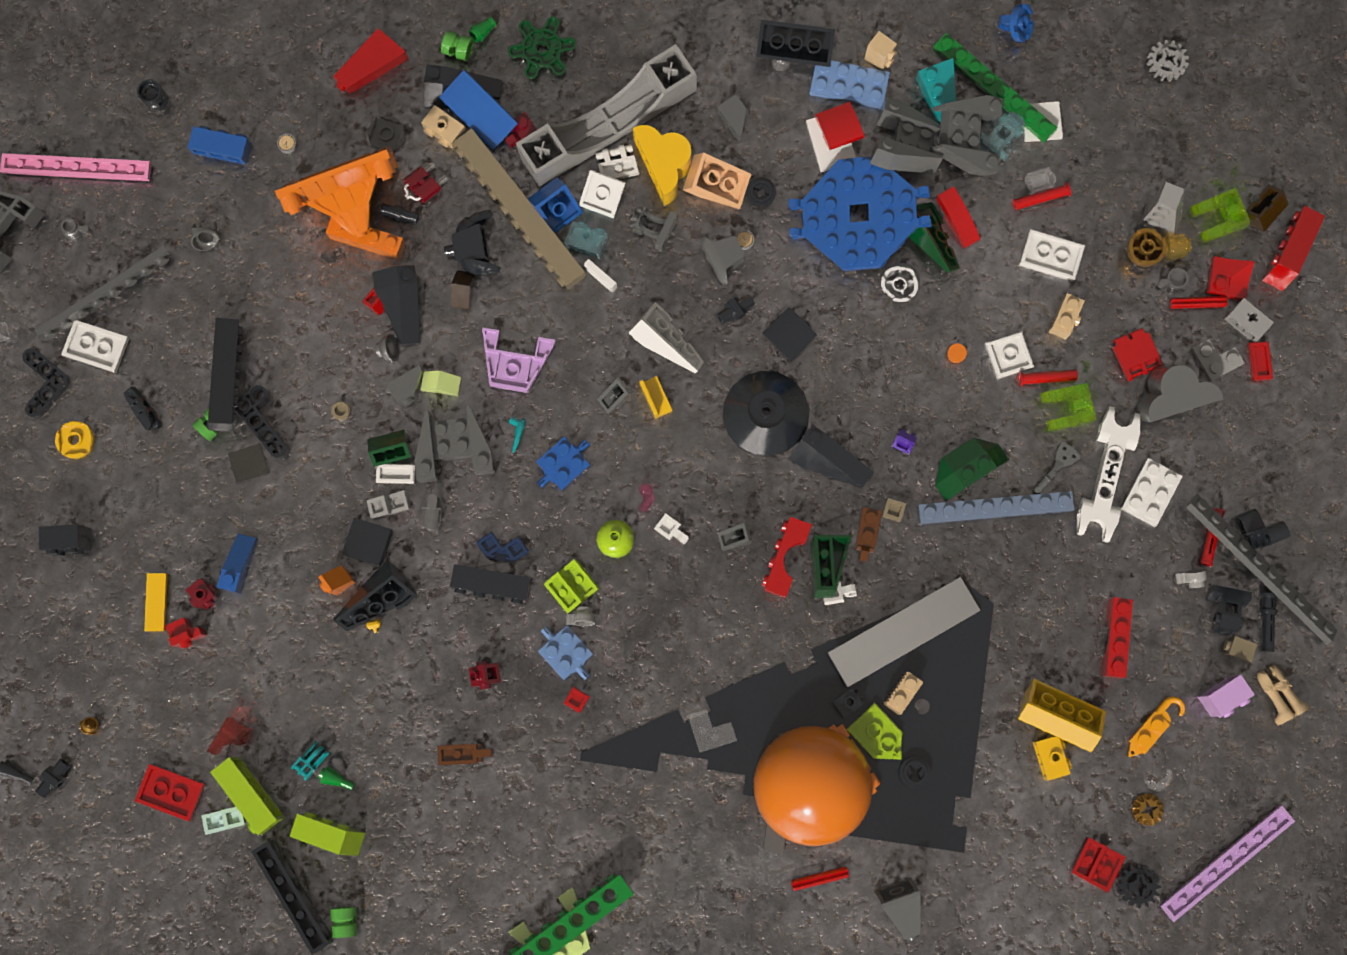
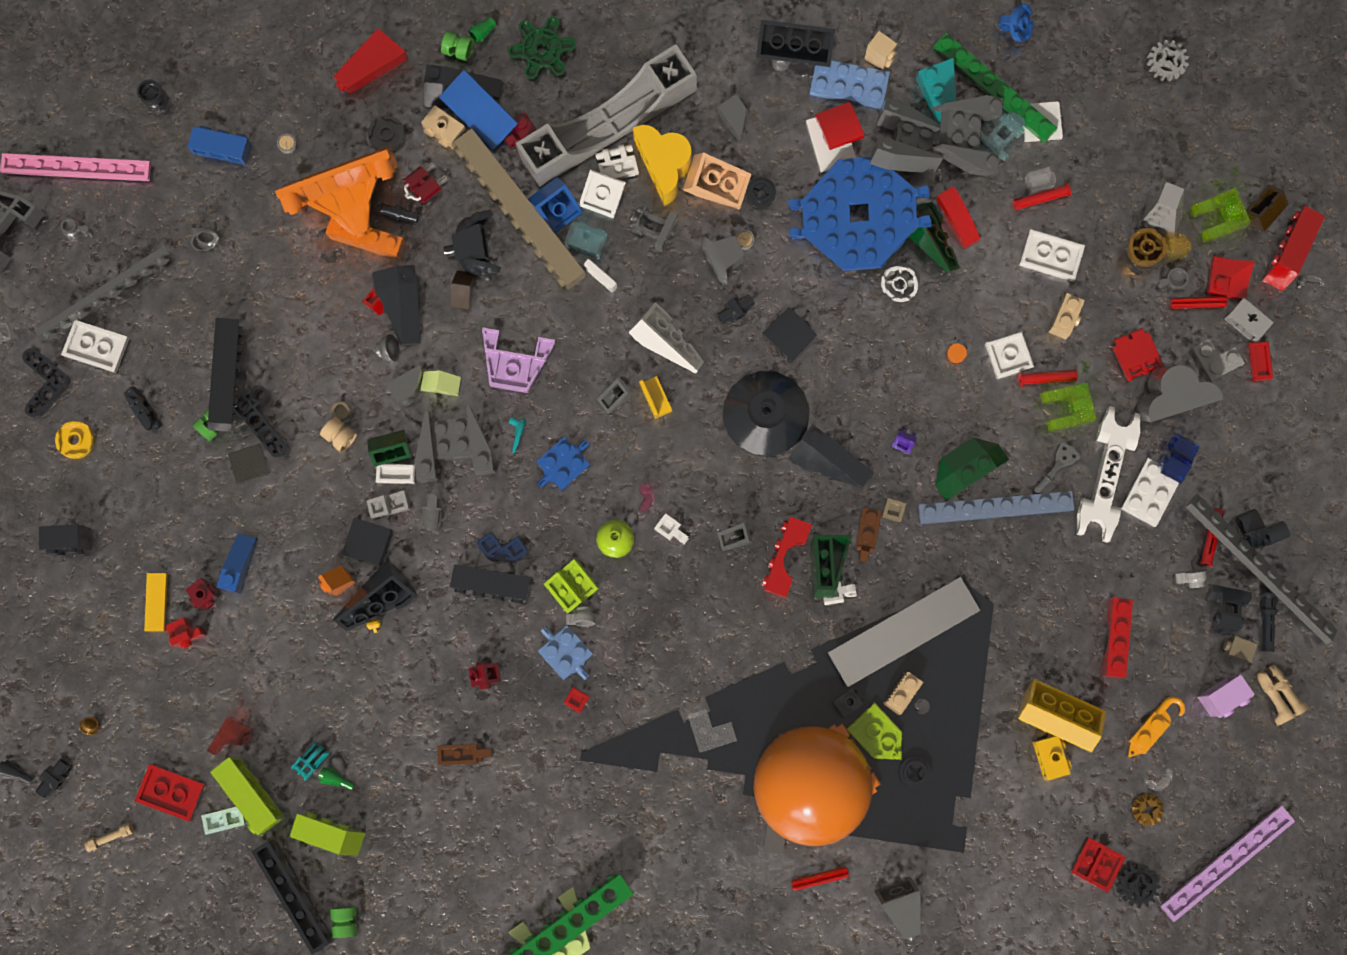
(94, 843): none -> tan bar
(340, 436): none -> tan wheel
(1178, 458): none -> clear blue brick

